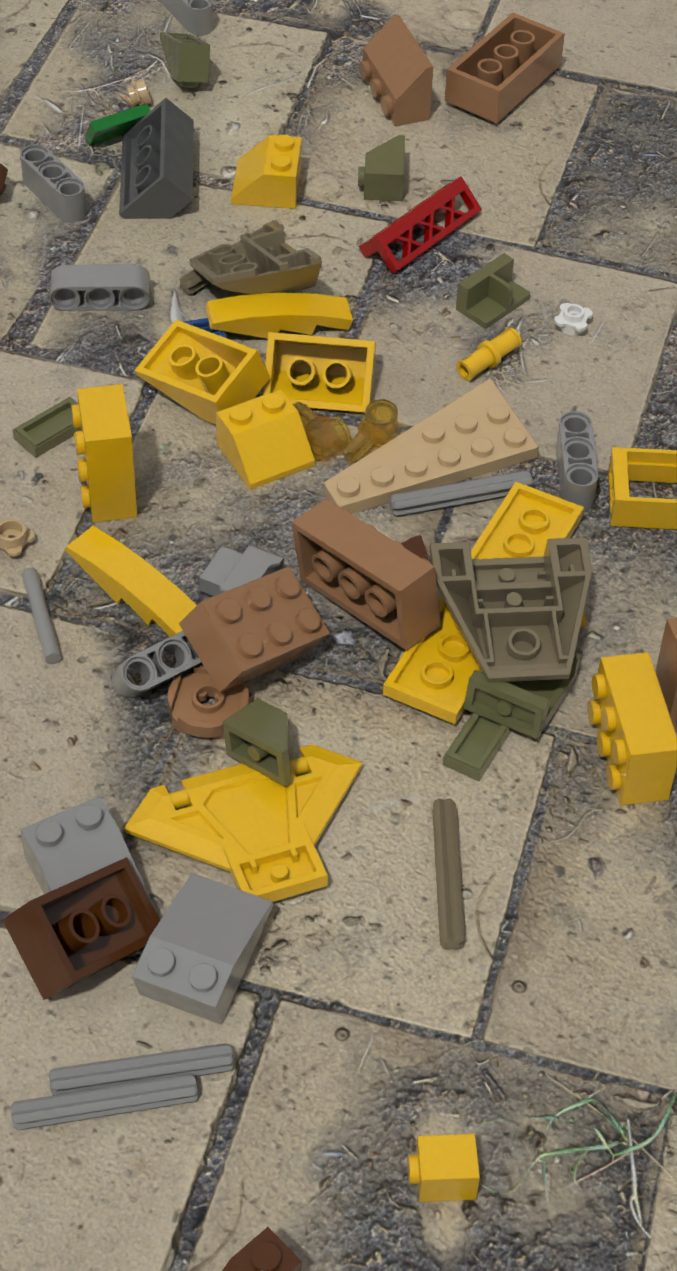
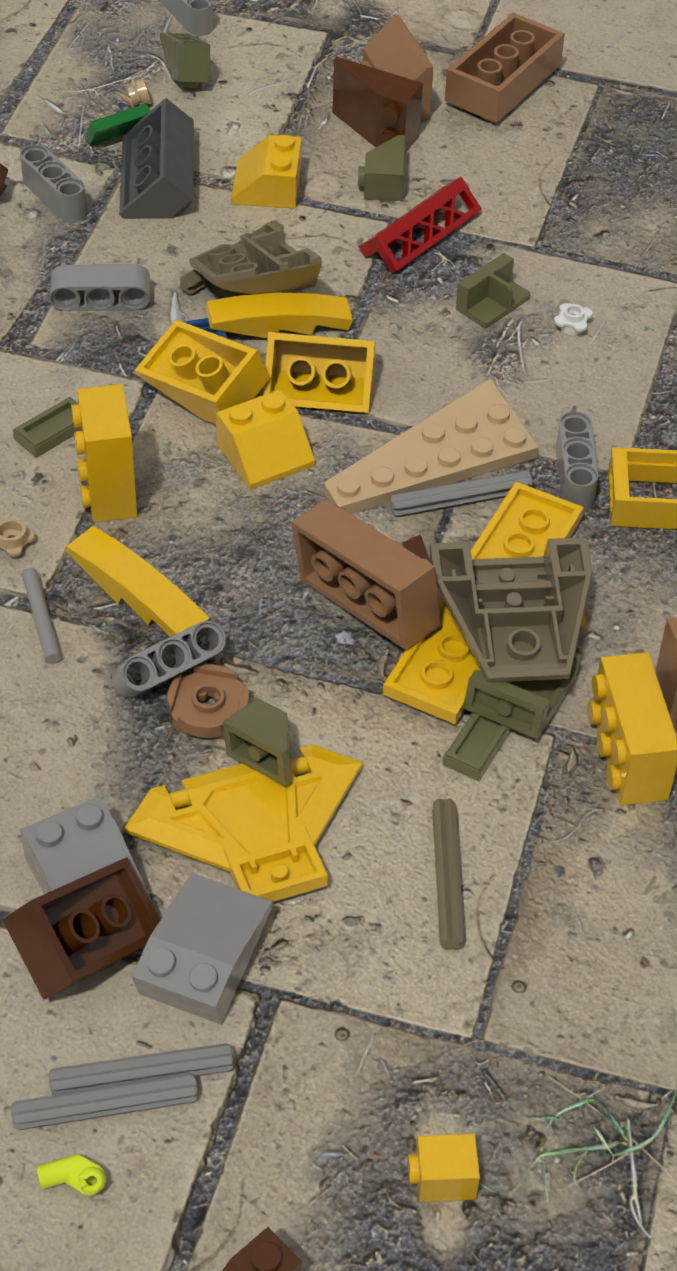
(74, 1171): none -> neon yellow arm
(233, 569): light grey piece -> none
(254, 628): medium nougat brick -> none
(324, 434): clear yellow axle -> none
(374, 430): clear yellow axle -> none
(376, 102): none -> reddish brown slope
(489, 354): yellow pin -> none

